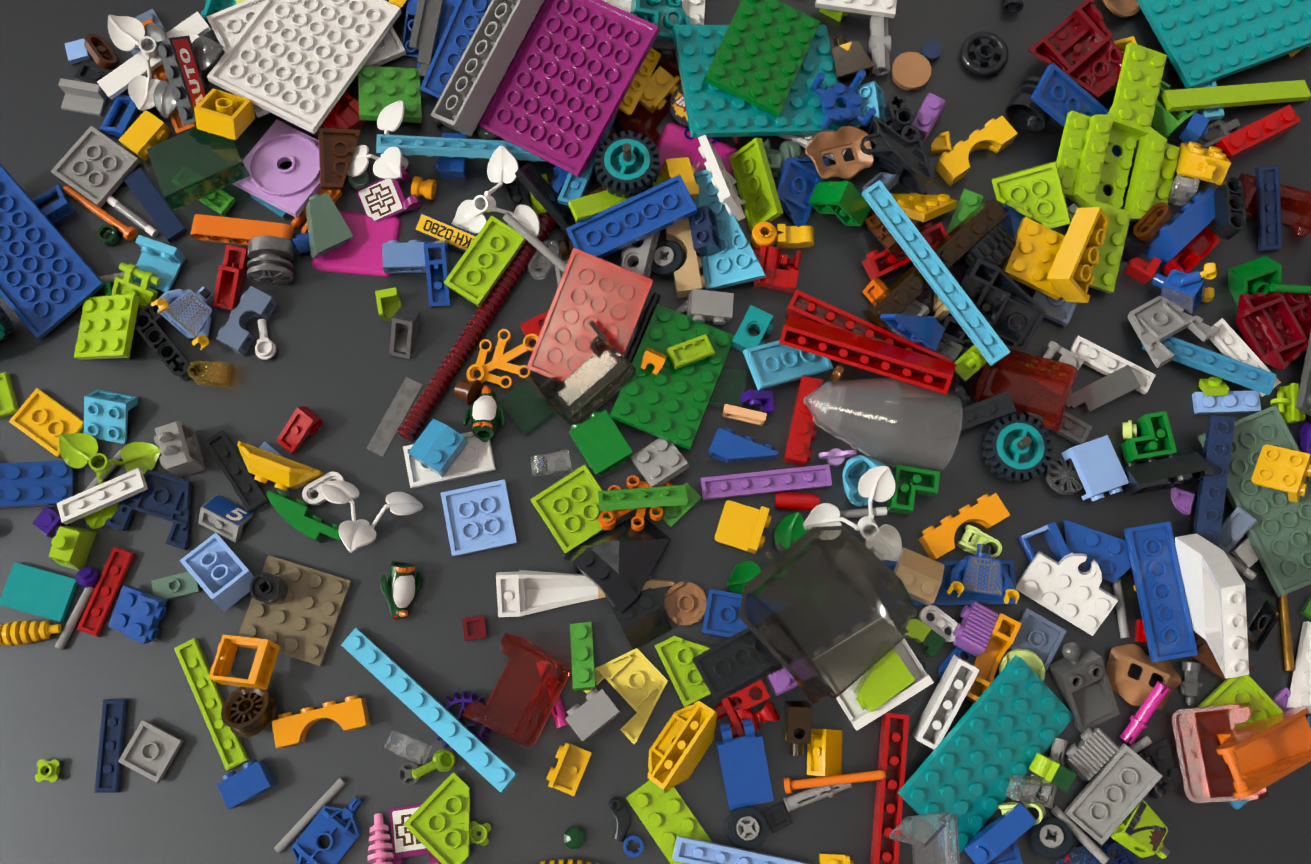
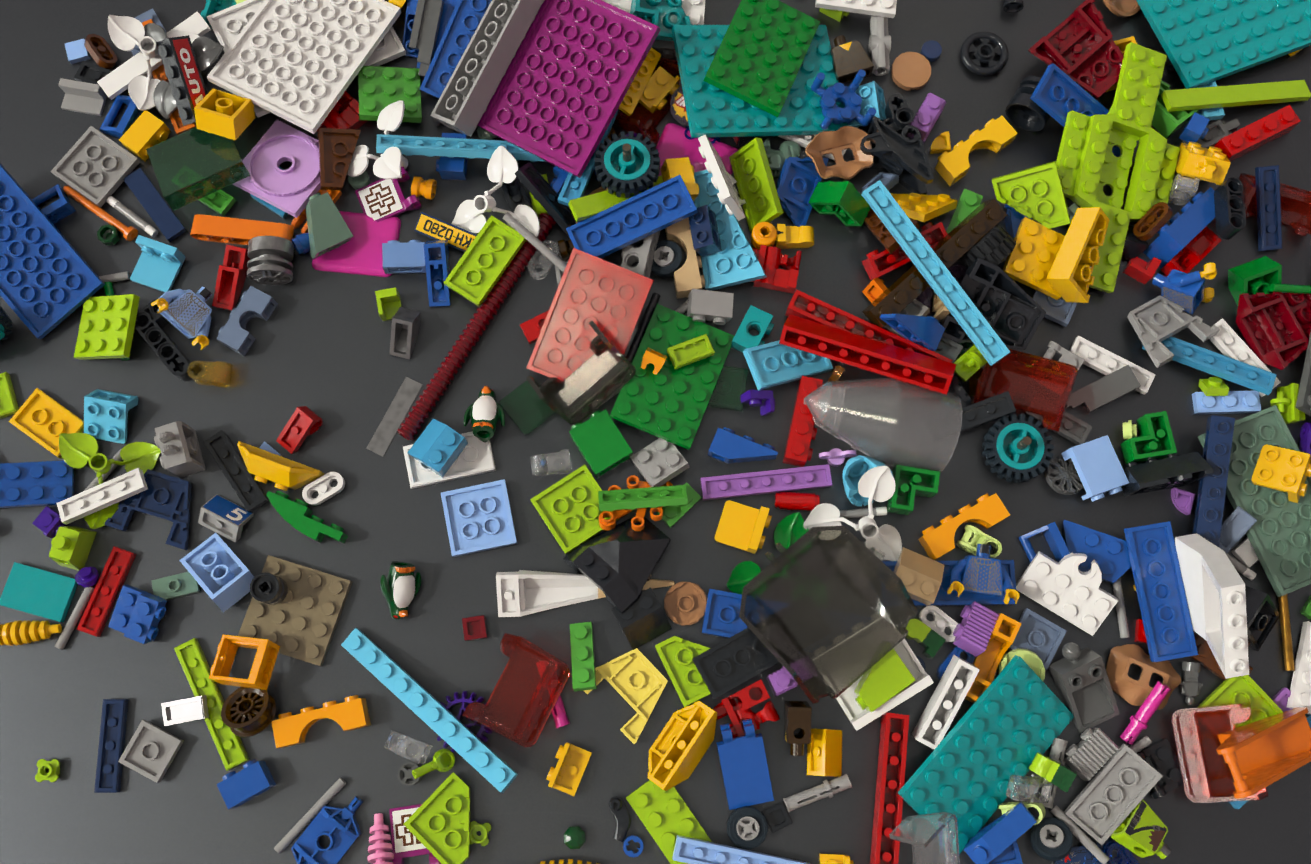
(126, 285): lime plate -> none
(185, 710): none -> tile
(265, 348): white plate -> none
(359, 533): white plant -> none
(468, 390): reddish brown piece -> none
(500, 360): light orange plant -> none
(592, 715): light grey brick -> none
(744, 415): light nougat tile -> none
(791, 785): orange bar -> none

